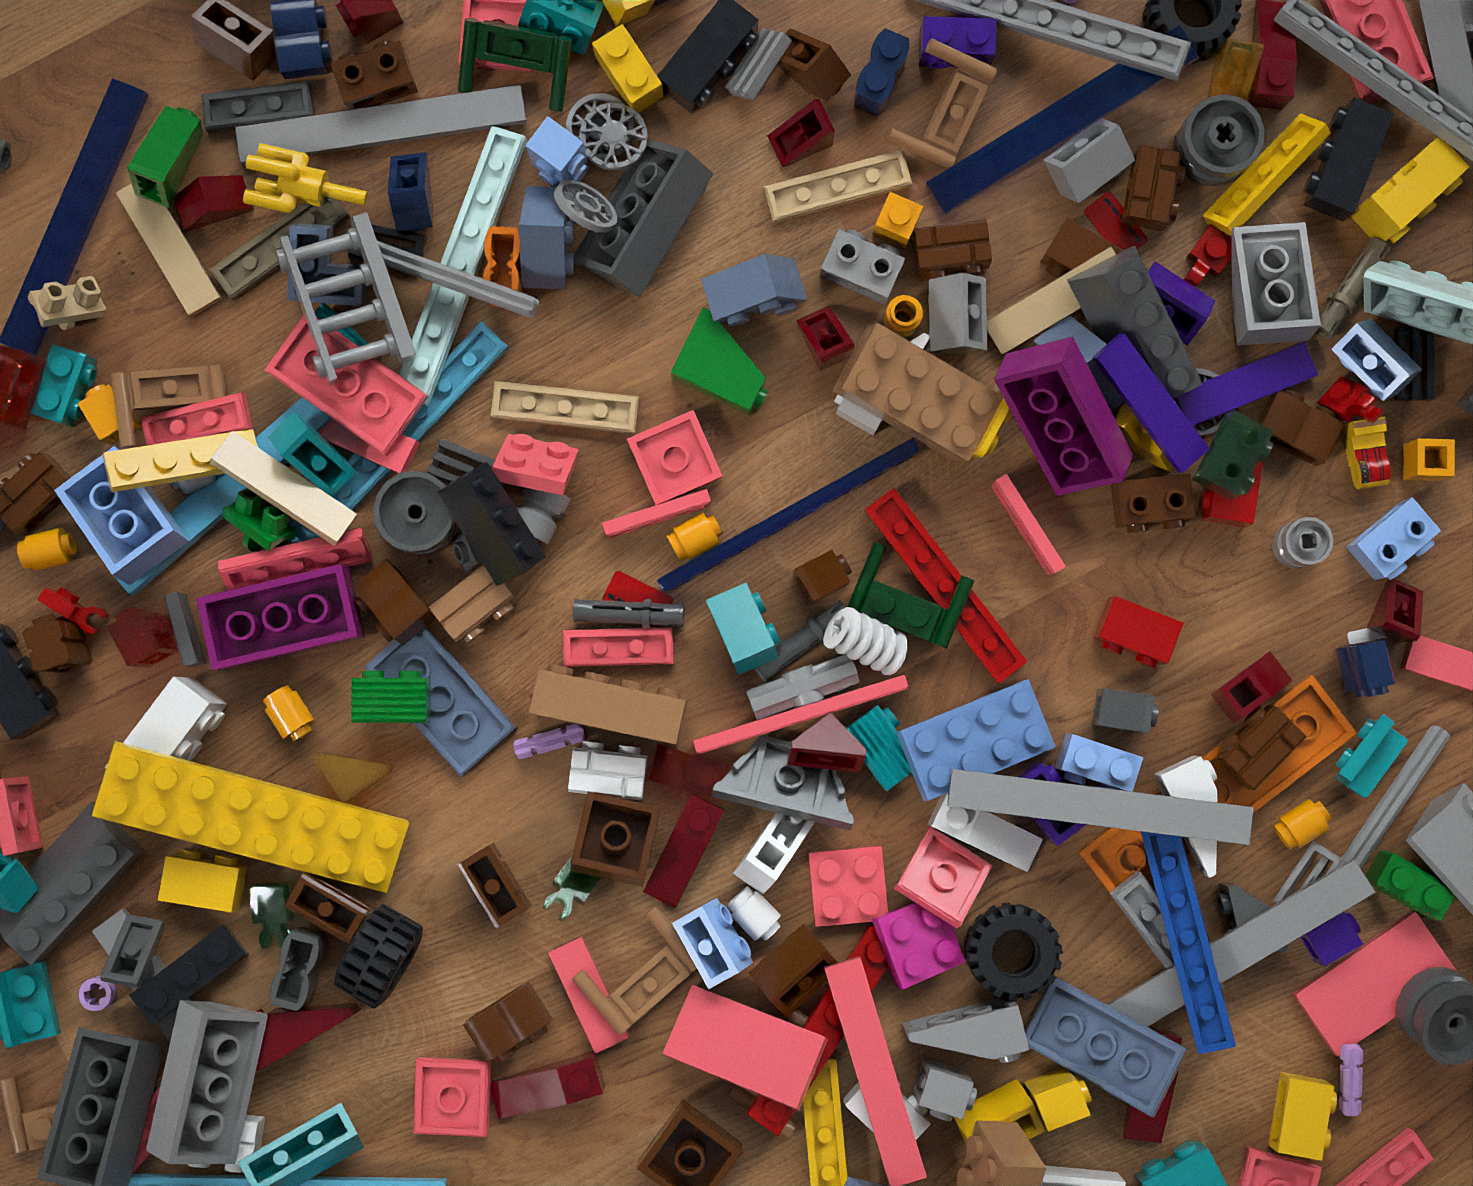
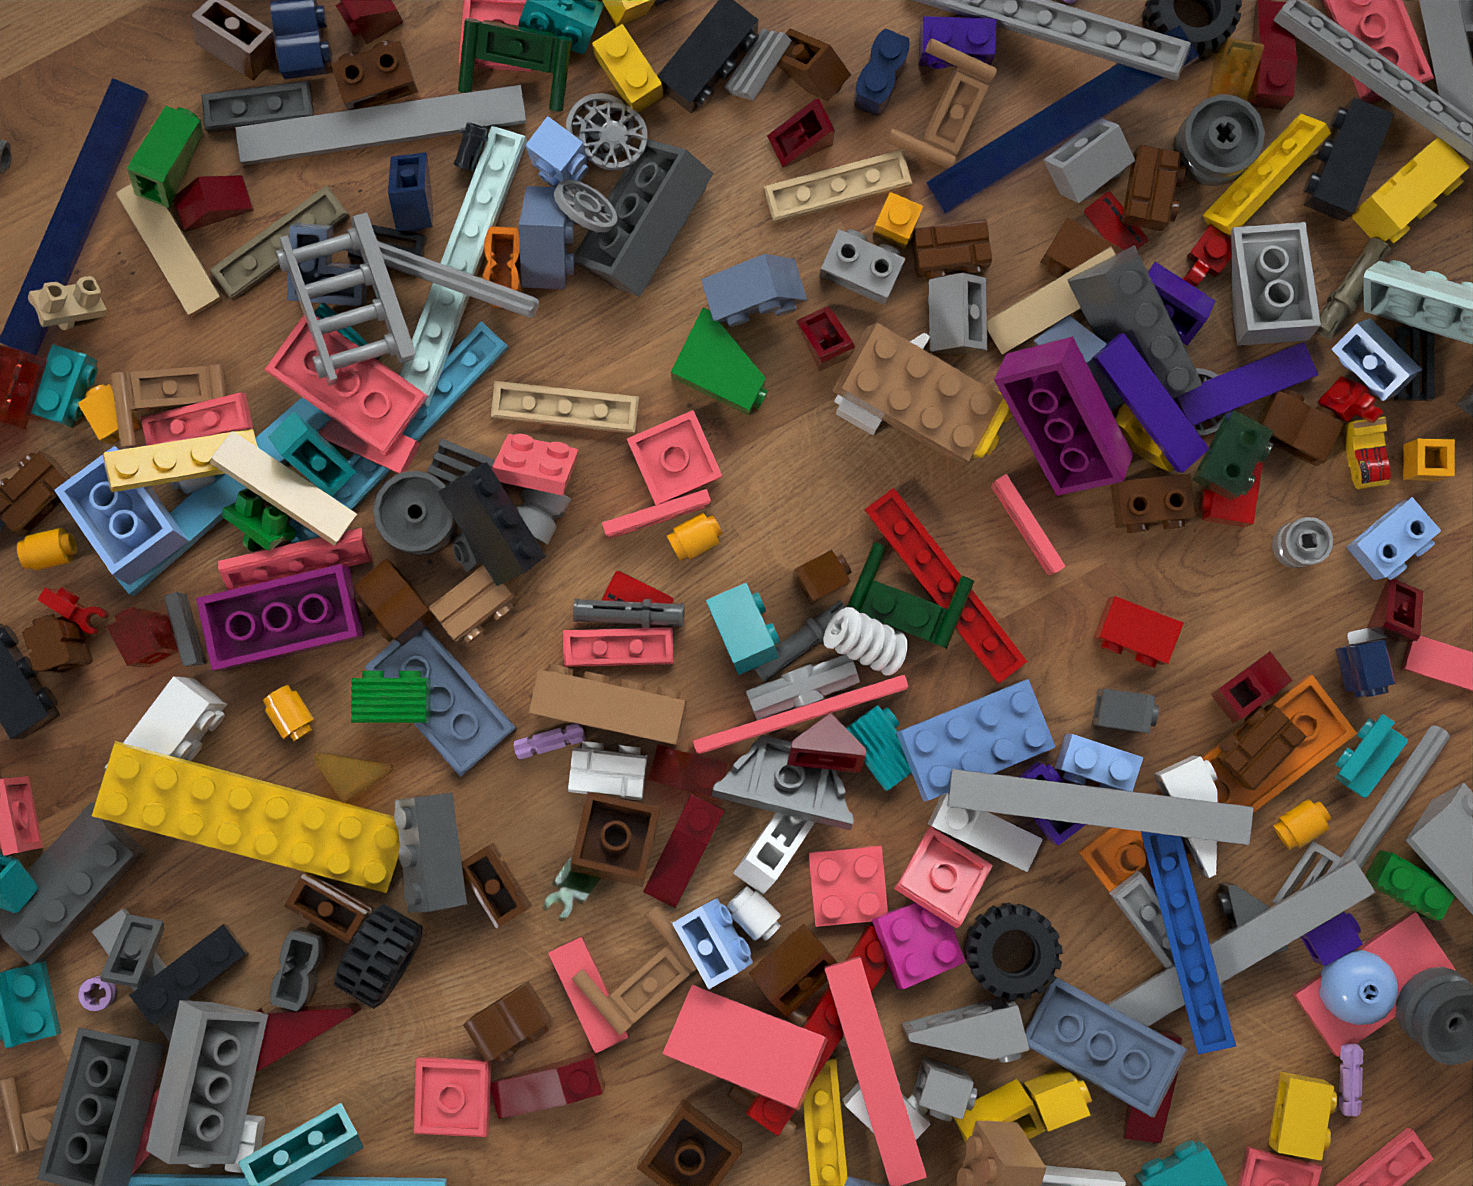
(203, 881): yellow brick -> none
(268, 907): clear green plate -> none
(295, 181): yellow plant -> none
(430, 852): none -> dark grey slope
(470, 146): none -> black pin
(788, 516): clear blue tile -> none
(909, 307): light orange brick -> none
(1359, 988): none -> light blue cylinder

